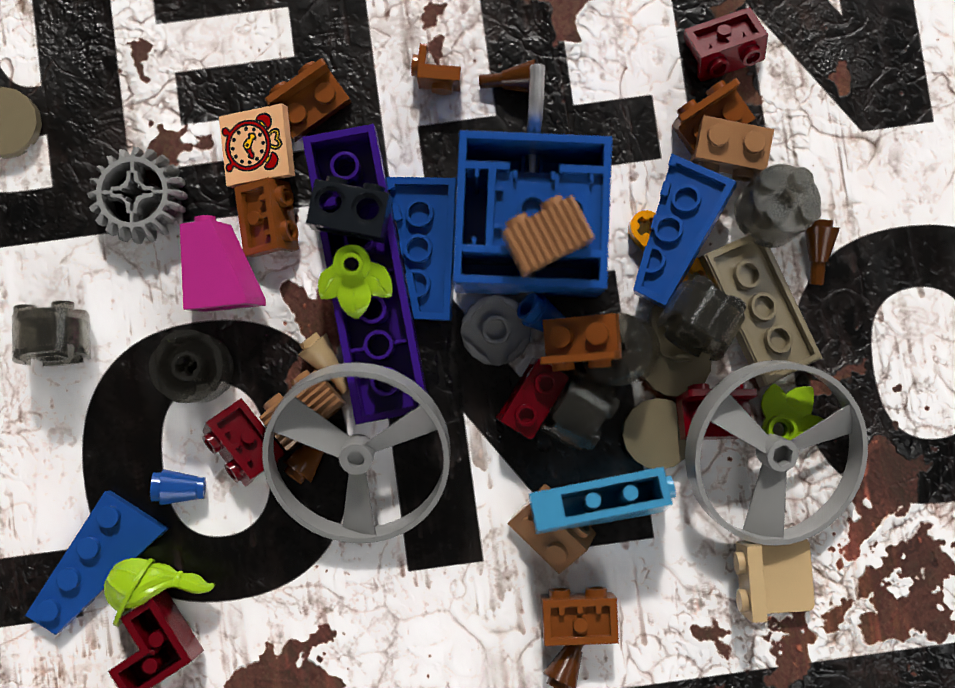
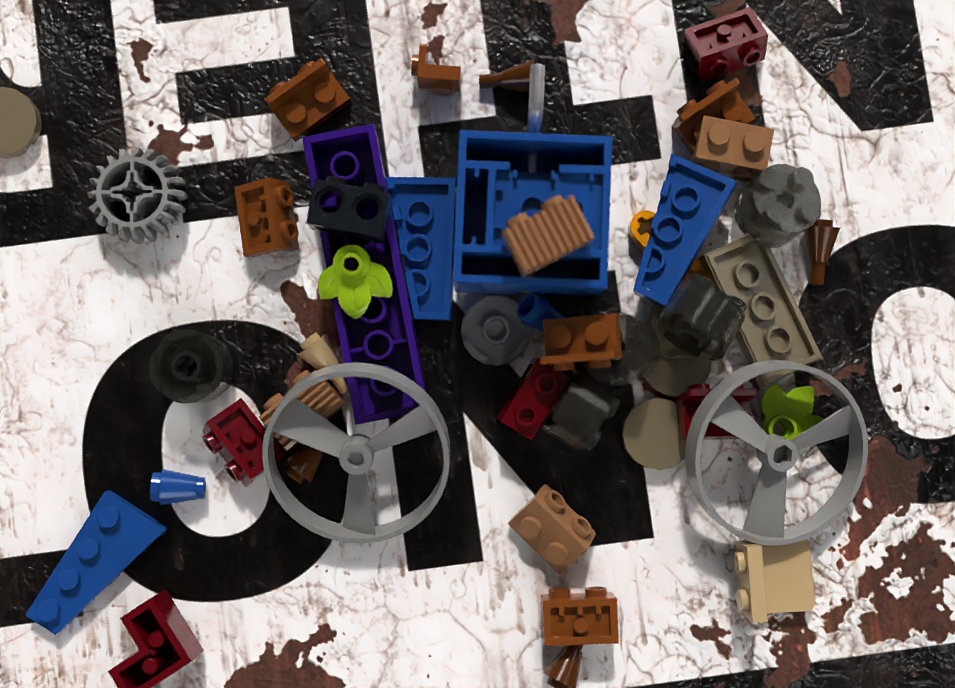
(50, 334): clear smoke brick -> none
(138, 580): lime piece -> none
(215, 268): dark pink slope -> none
(257, 145): light nougat tile -> none
(602, 500): dark azure slope -> none

